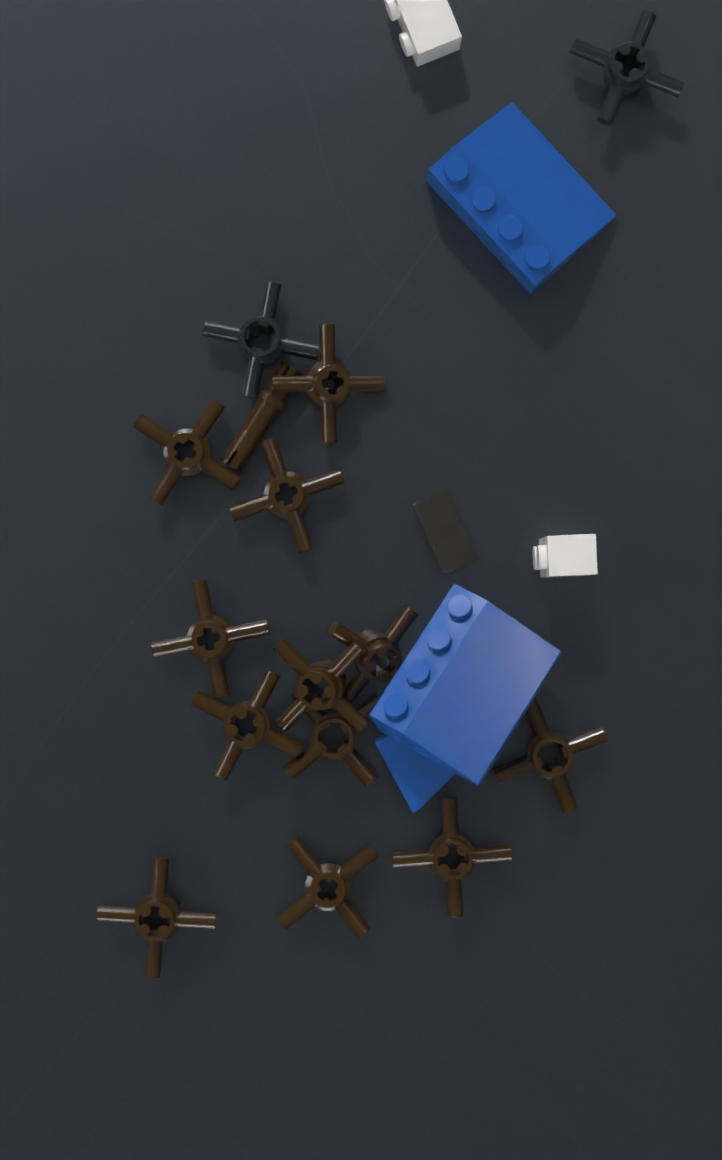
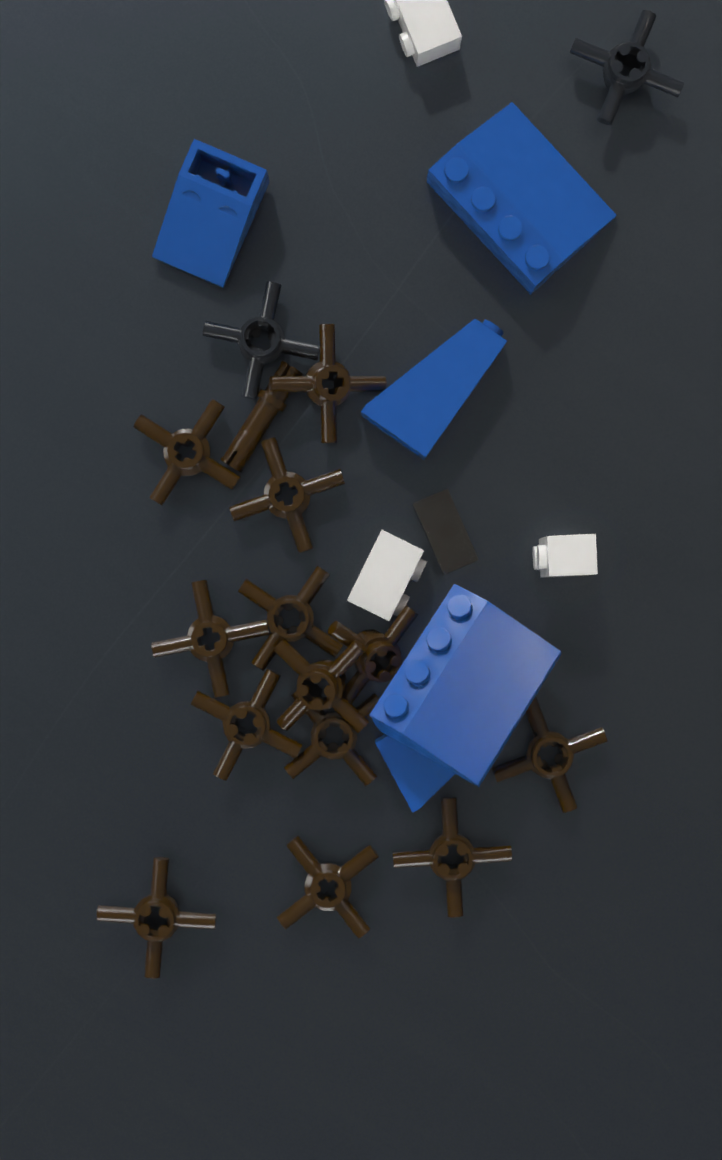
(210, 212): none -> blue slope
(302, 604): none -> dark brown bar
(387, 576): none -> white brick
(432, 392): none -> blue slope

